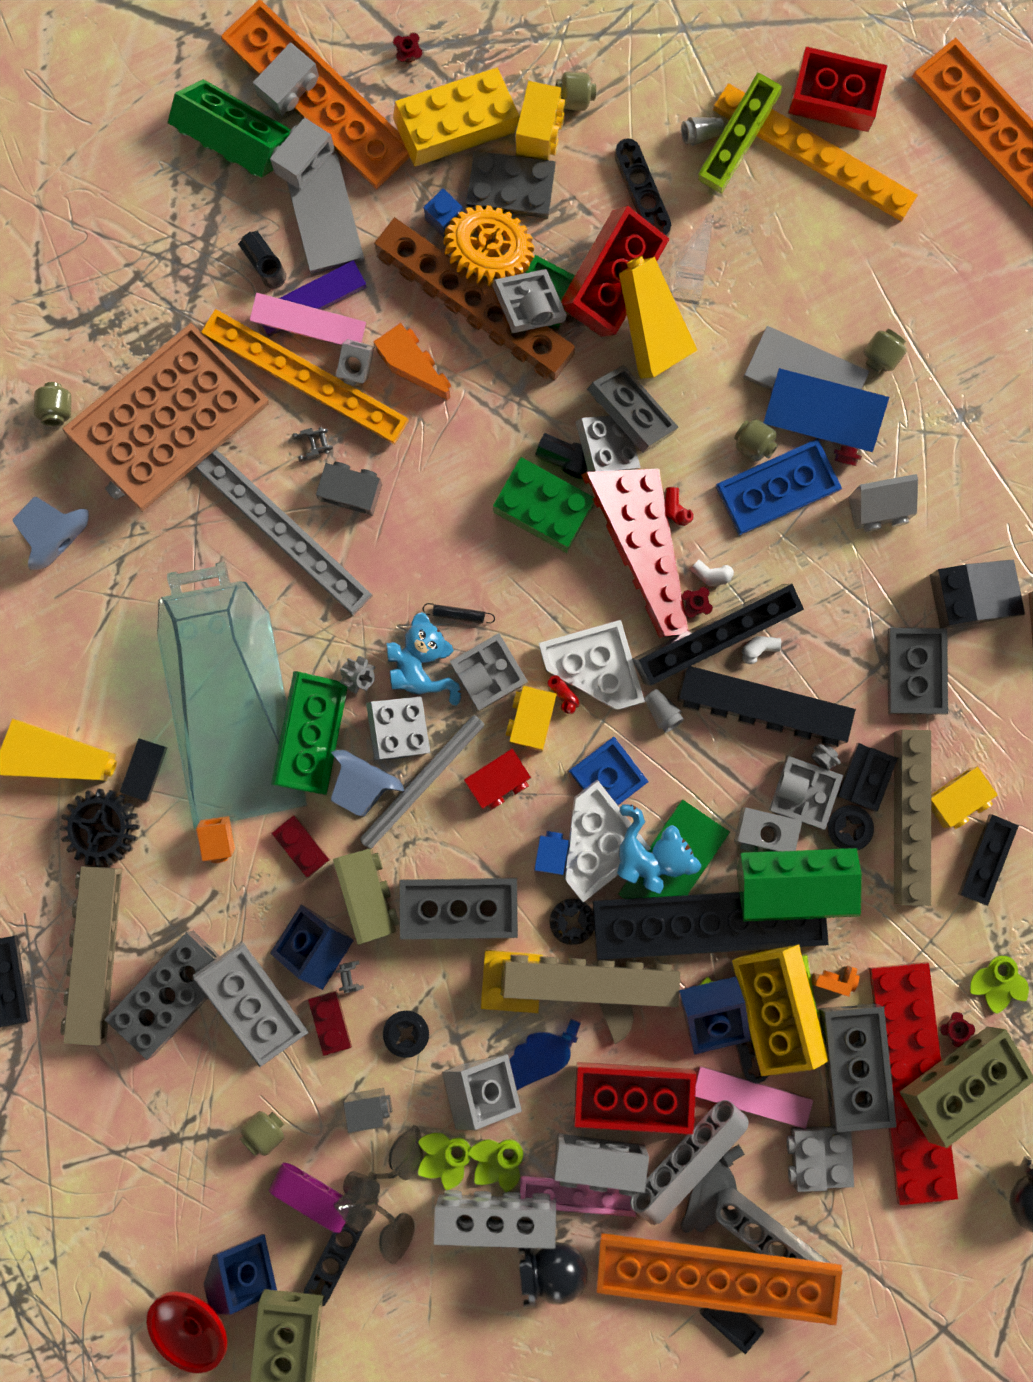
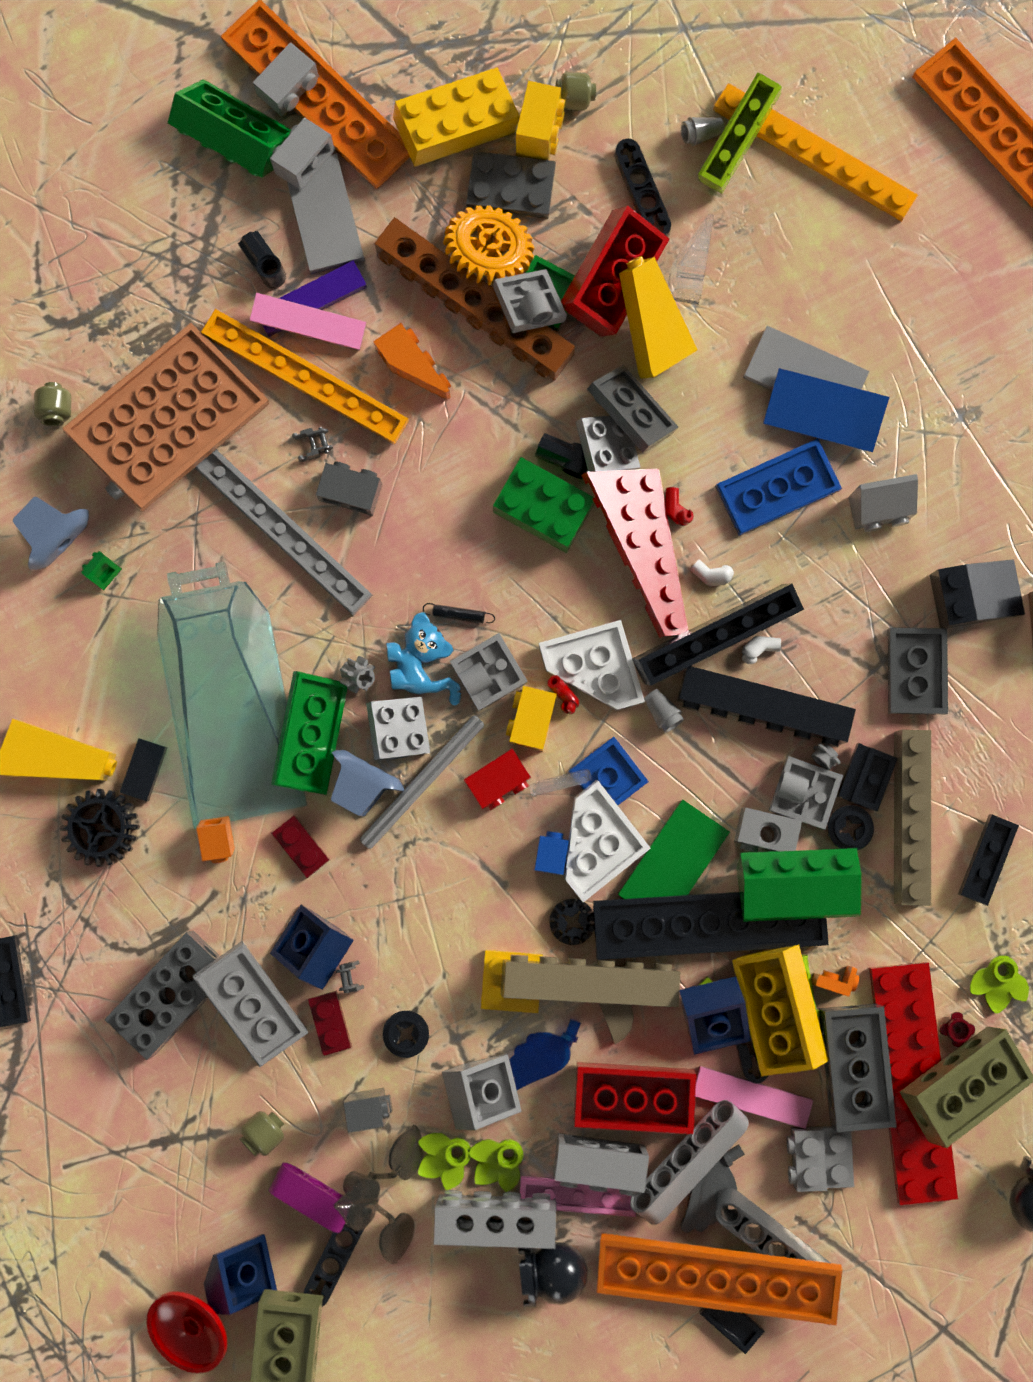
(92, 955): dark tan brick -> none
(100, 570): none -> green tile
(363, 353): light grey brick -> none
(366, 895): olive slope -> none
(411, 54): dark red plate -> none
(441, 210): blue brick -> none
(445, 923): dark grey brick -> none
(560, 782): none -> clear tile
(669, 855): dark azure animal -> none
(693, 609): dark red plate -> none
(756, 440): olive head -> none
(837, 89): red brick -> none
(847, 455): dark red plate -> none
(885, 350): olive head -> none
(961, 798): yellow brick -> none

